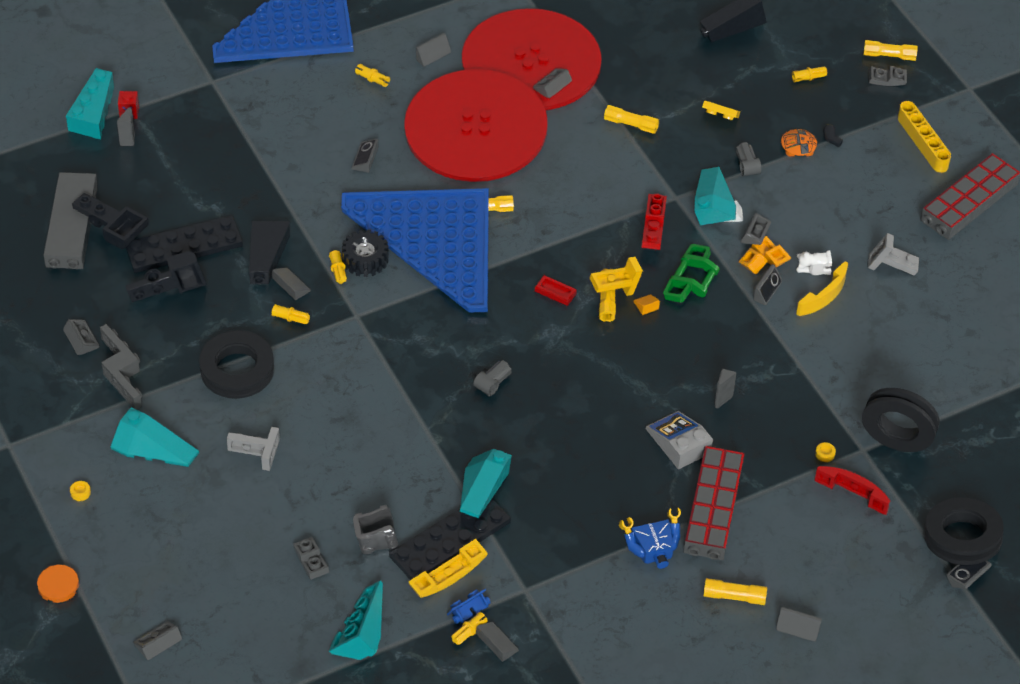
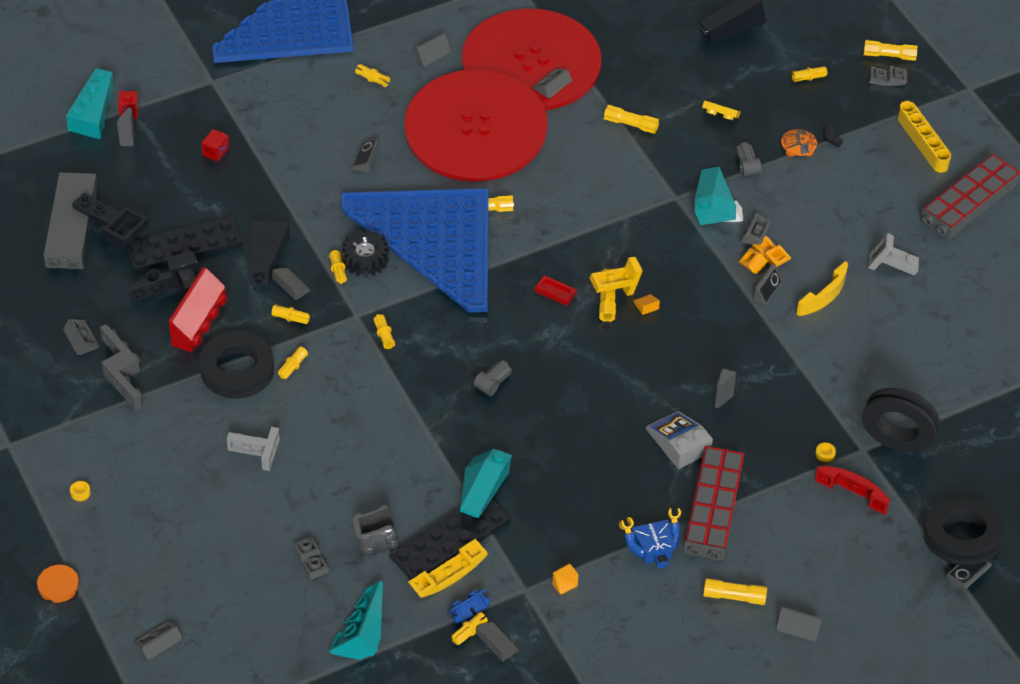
(147, 438): teal wedge -> none
(197, 311): none -> slope
(215, 145): none -> red brick
(292, 363): none -> yellow axle
(384, 331): none -> yellow axle
(565, 579): none -> light orange slope
(654, 221): red slope -> none
(691, 284): green bar -> none
(815, 263): white animal -> none

